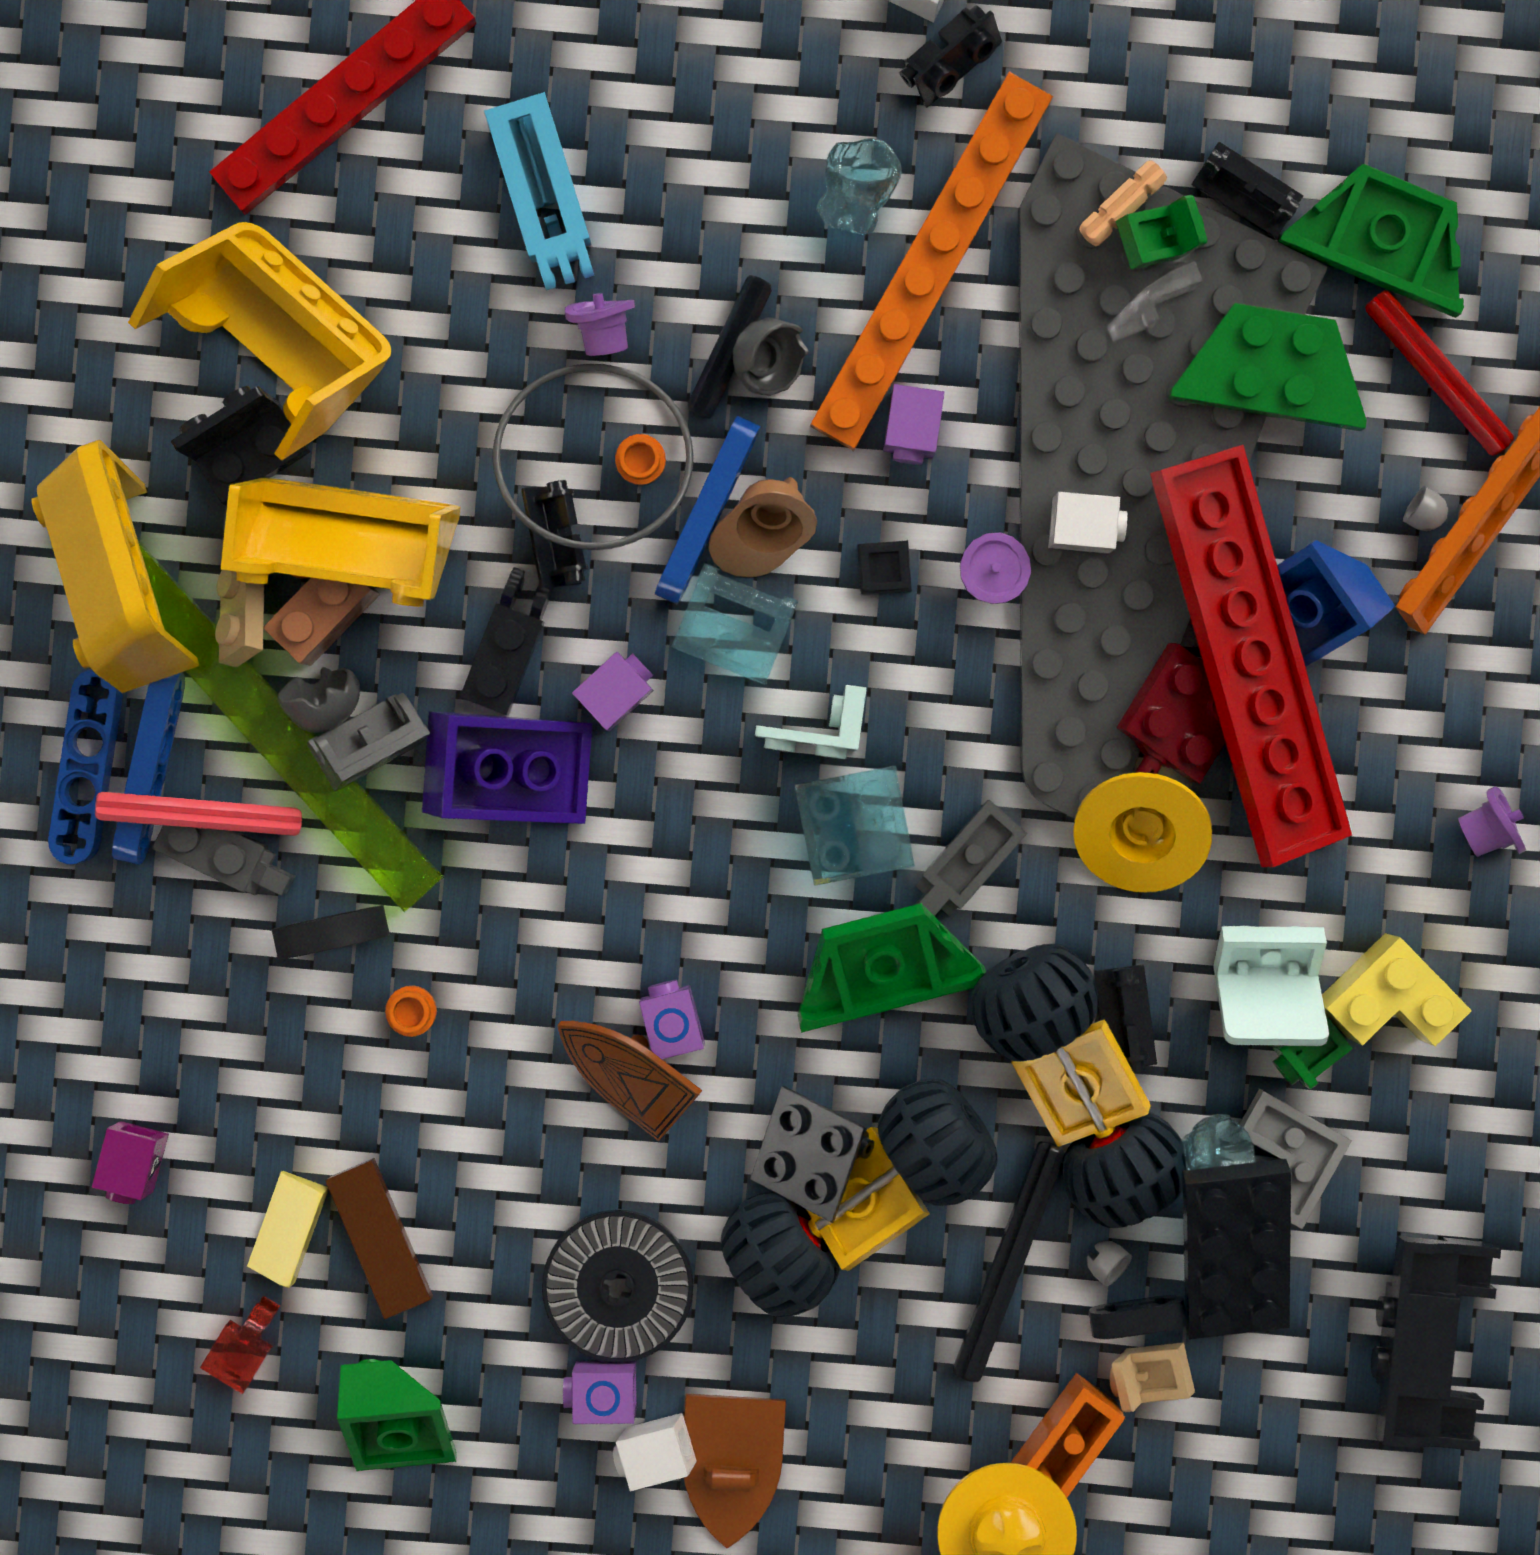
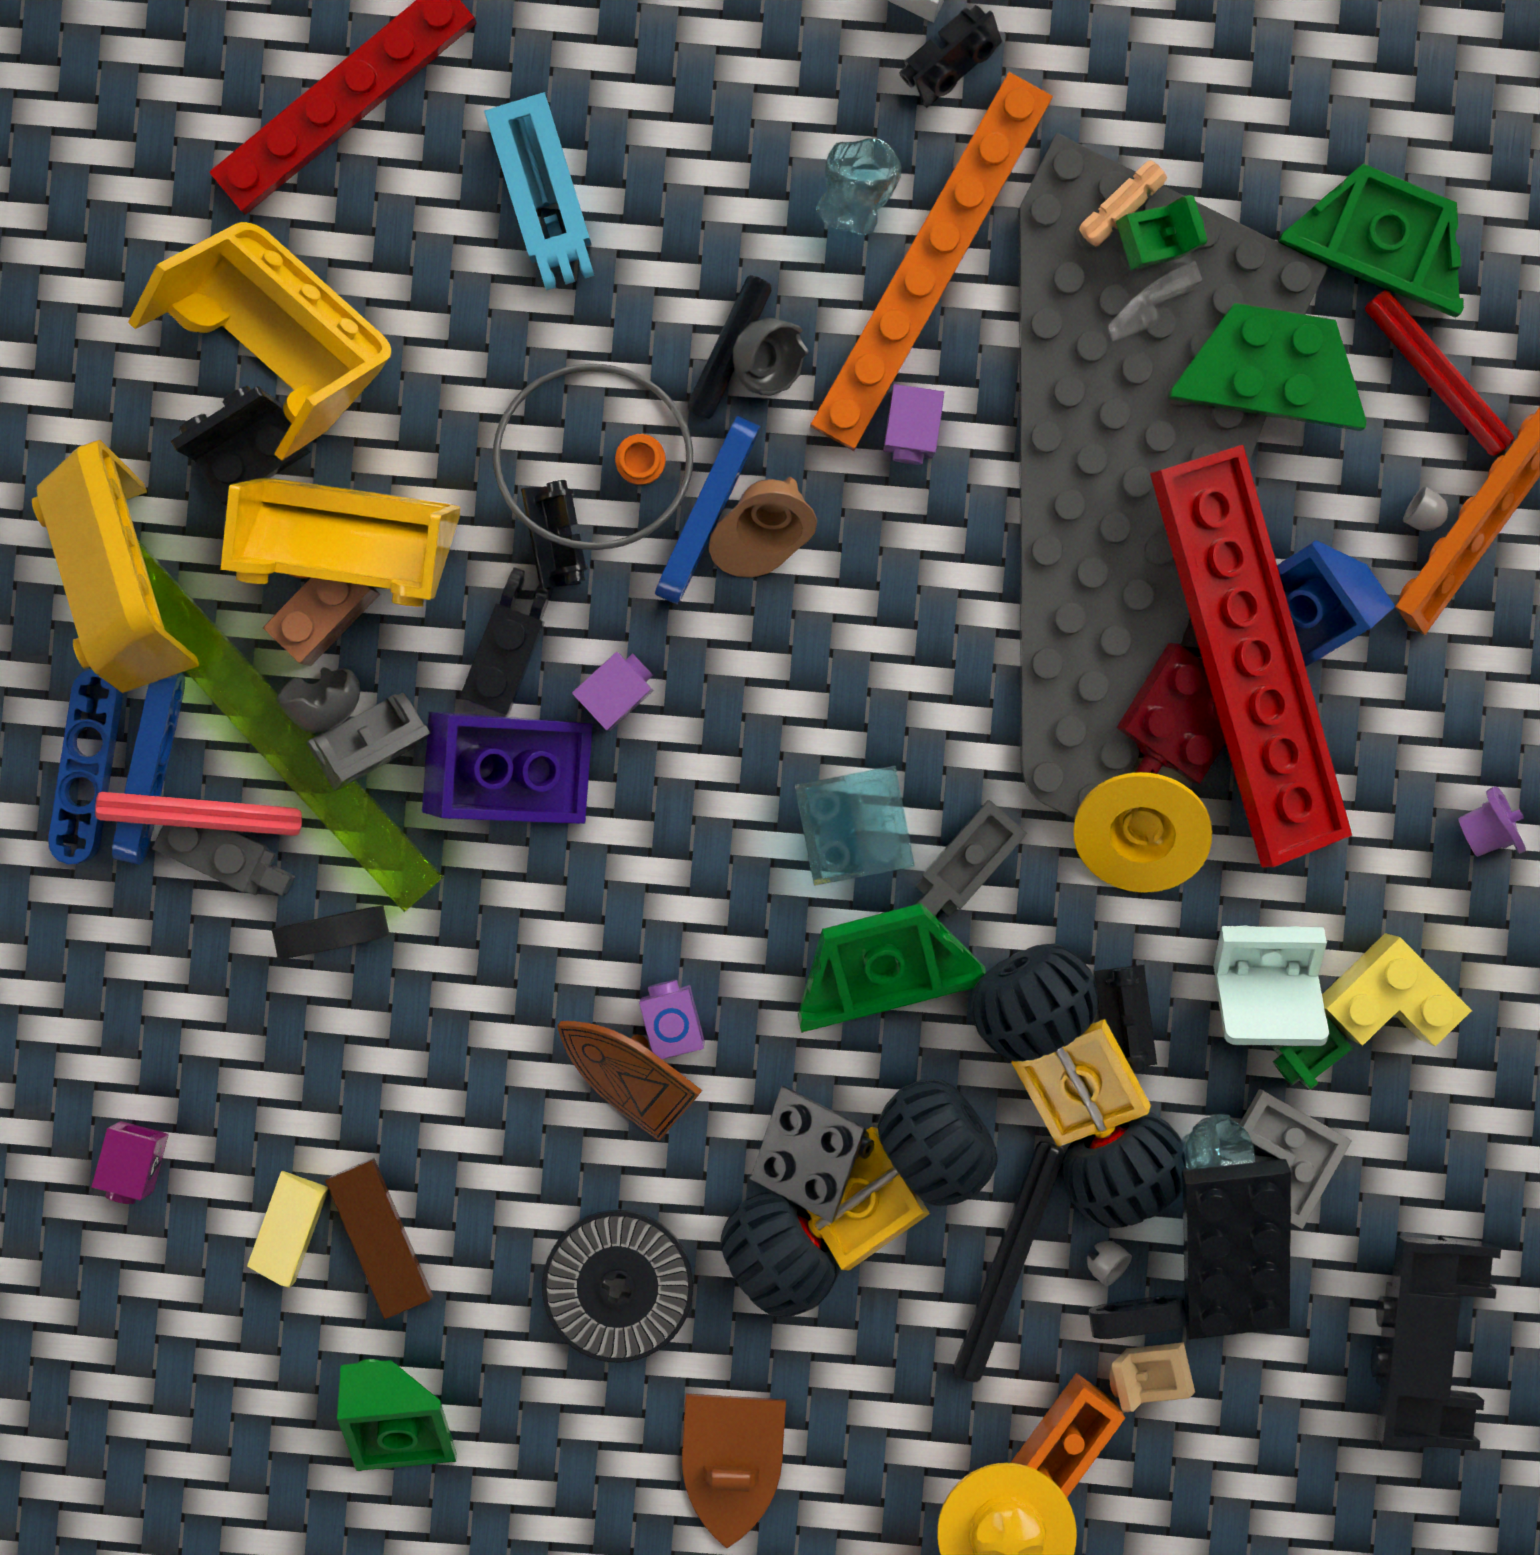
(239, 1349): clear red plate -> none
(240, 619): tan plate -> none
(411, 1011): orange plate -> none
(601, 324): medium lavender piece -> none
(601, 1392): medium lavender brick -> none
(654, 1452): white brick -> none
(730, 641): clear light blue plate -> none
(845, 715): light aqua bracket -> none
(884, 567): black tile -> none
(995, 568): medium lavender piece -> none
(1086, 522): white brick -> none
(1247, 190): black hinge -> none

